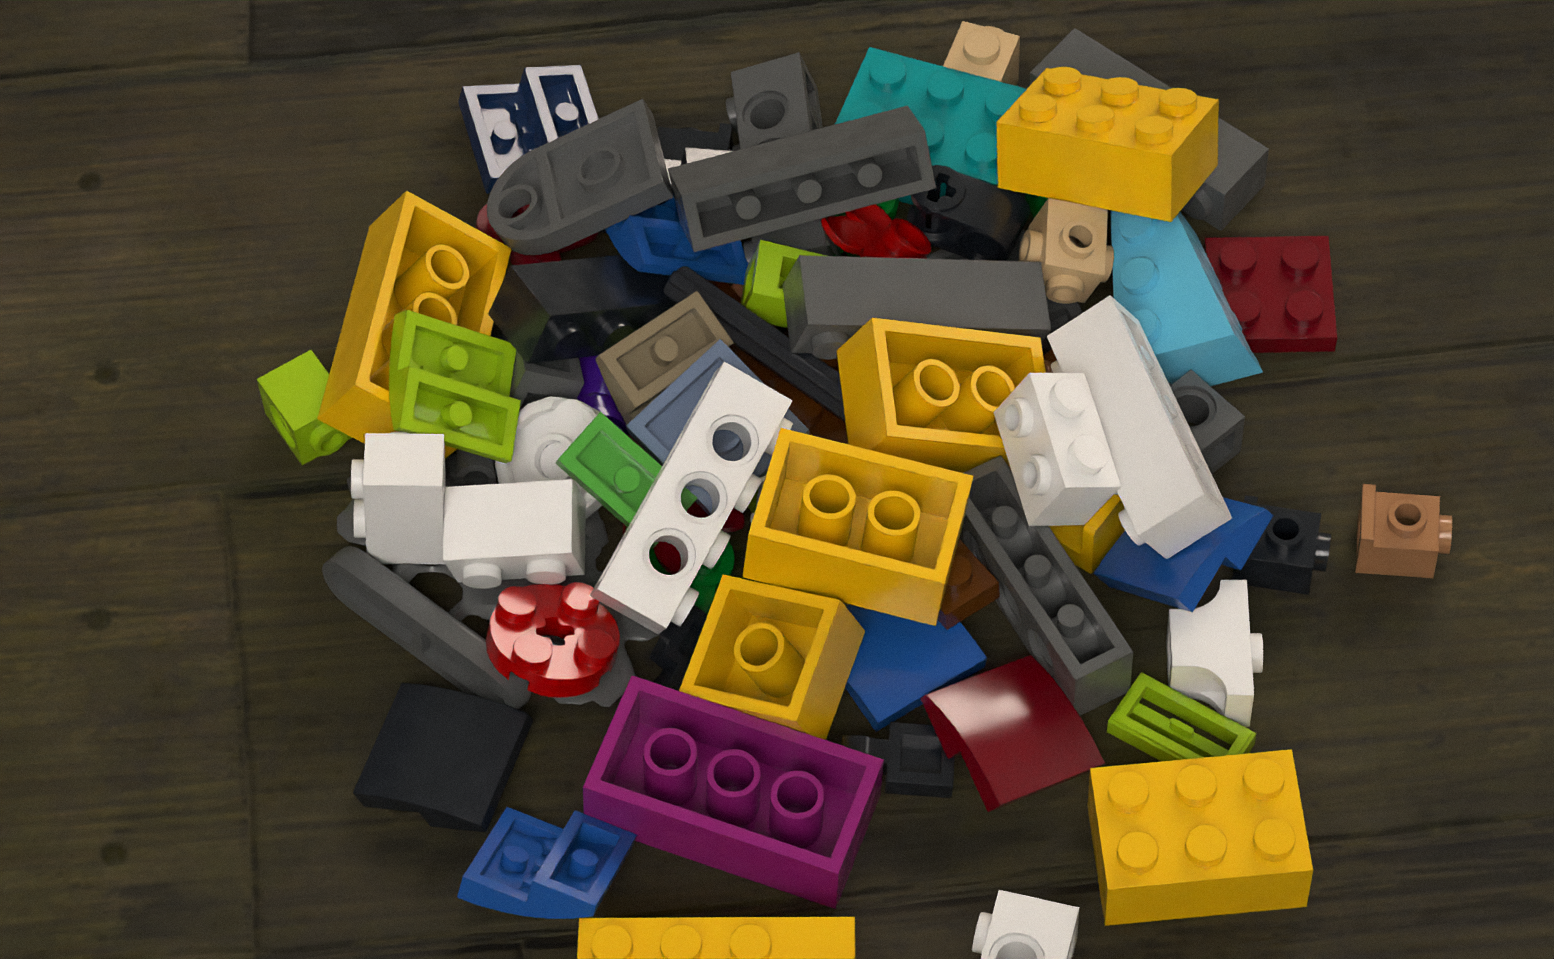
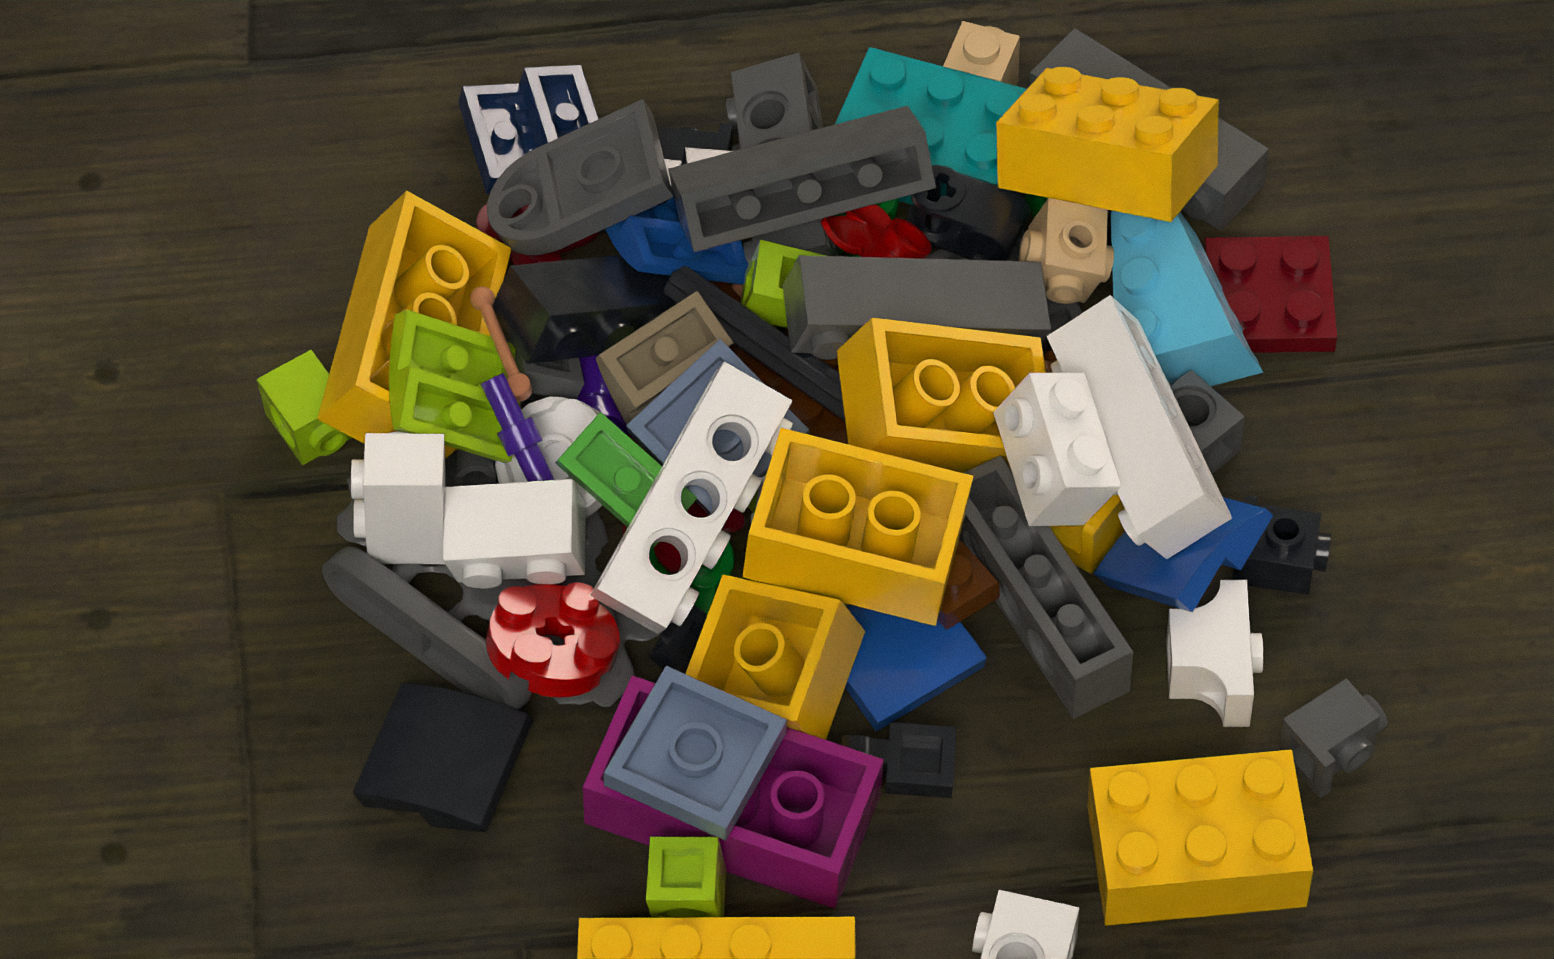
(483, 300): none -> nougat hinge
(518, 434): none -> dark purple bar
(546, 869): blue slope -> none
(686, 877): none -> lime brick
(695, 753): none -> sand blue plate
(1012, 731): dark red slope -> none
(1171, 738): lime tile -> none
(1332, 734): none -> dark grey brick
(1400, 533): medium nougat brick -> none

